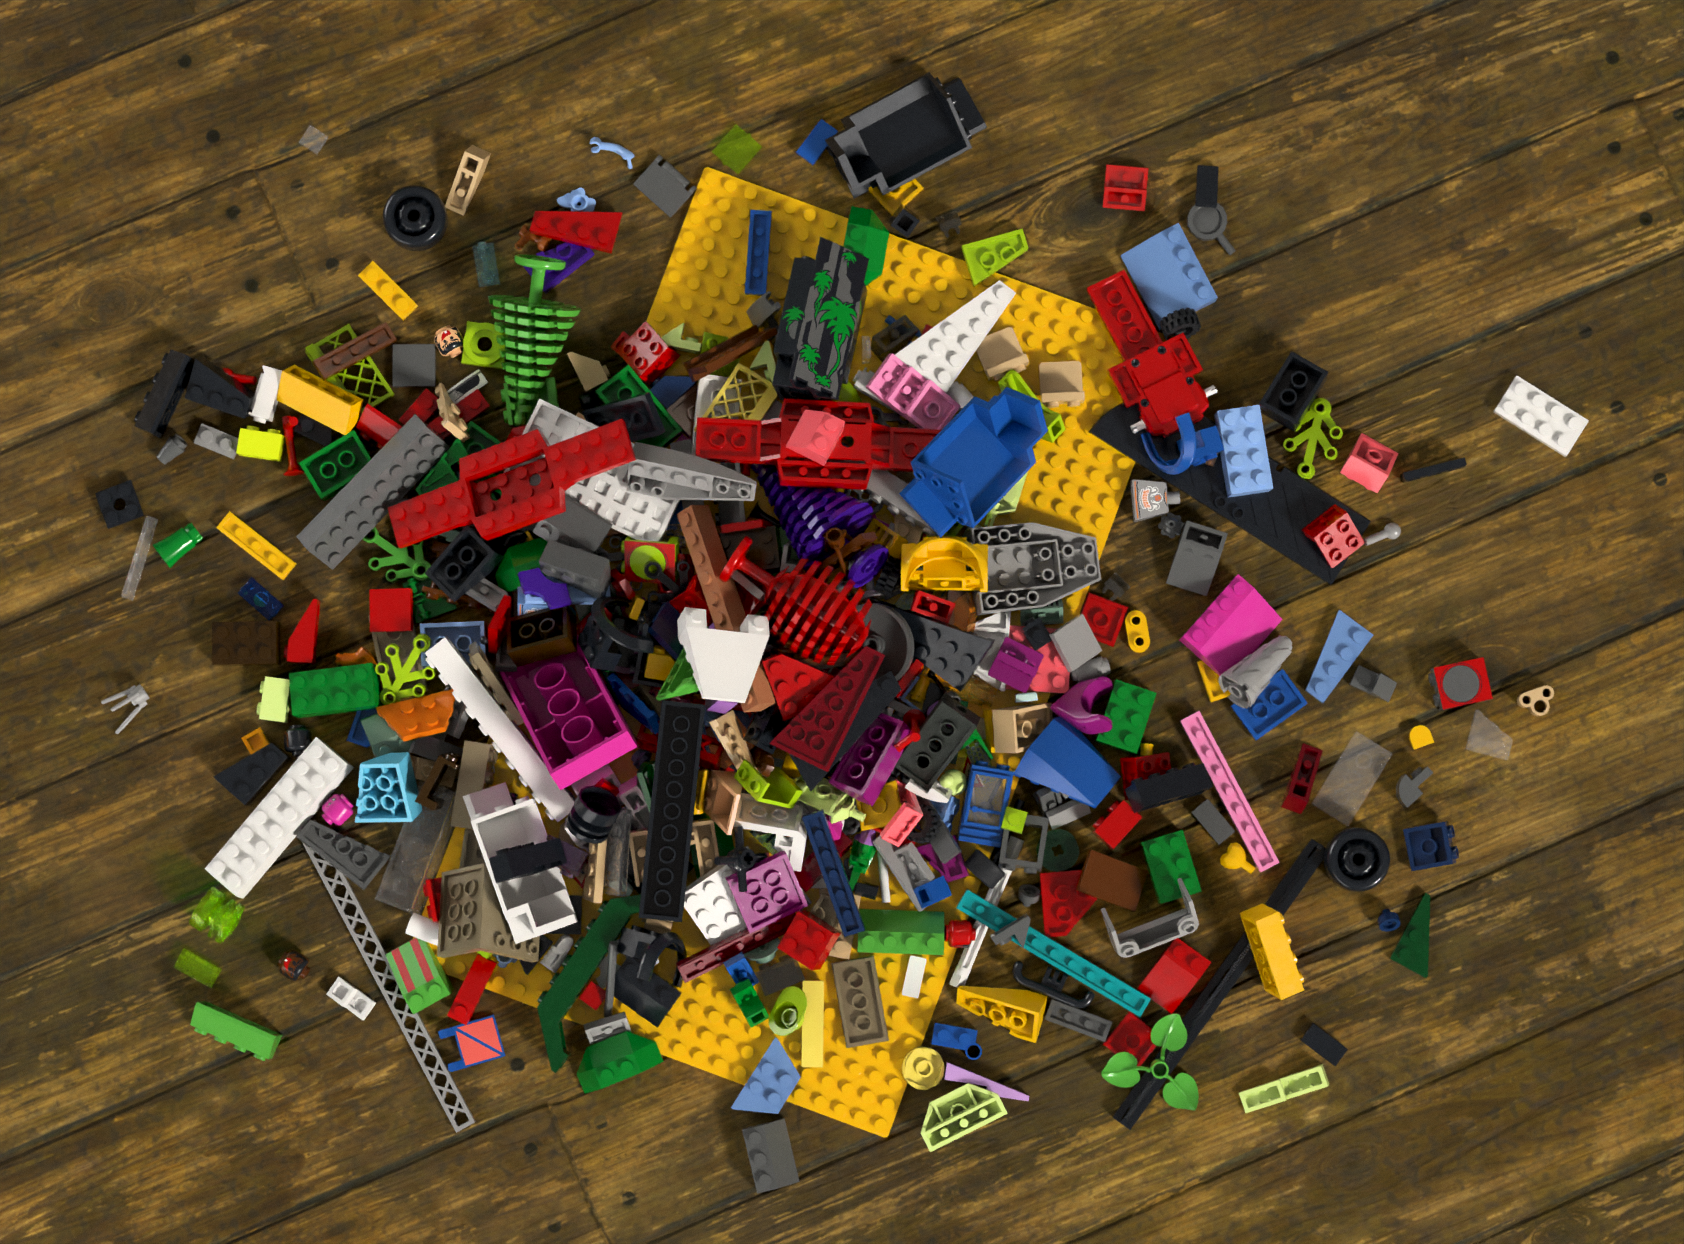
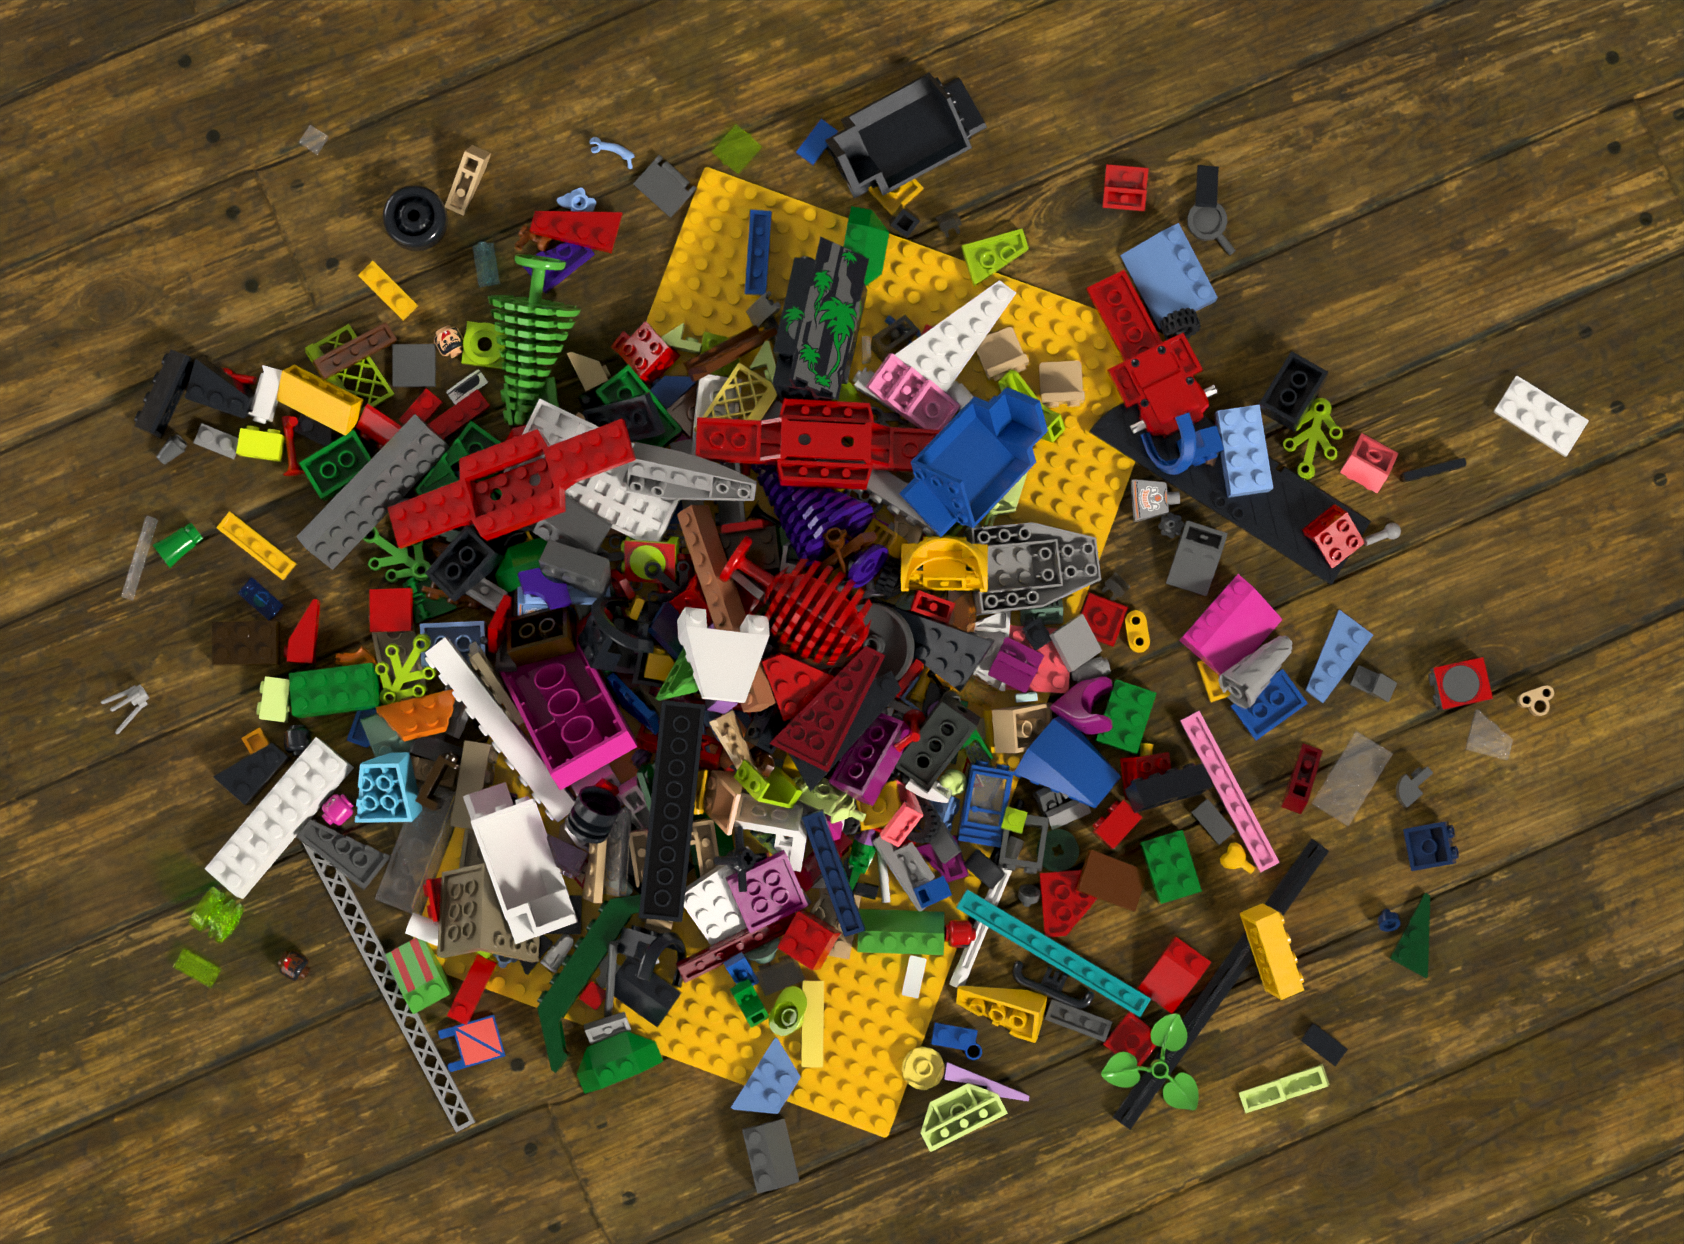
(108, 498): black piece -> none
(235, 1029): bright green slope -> none
(351, 998): white slope -> none
(450, 414): tan wing -> none
(527, 860): black wedge -> none
(816, 435): coral slope -> none
(860, 1001): dark tan tile -> none
(1018, 928): dark grey slope -> none
(1154, 932): light grey windscreen -> none
(1339, 859): black wheel -> none
(1420, 736): yellow tile -> none

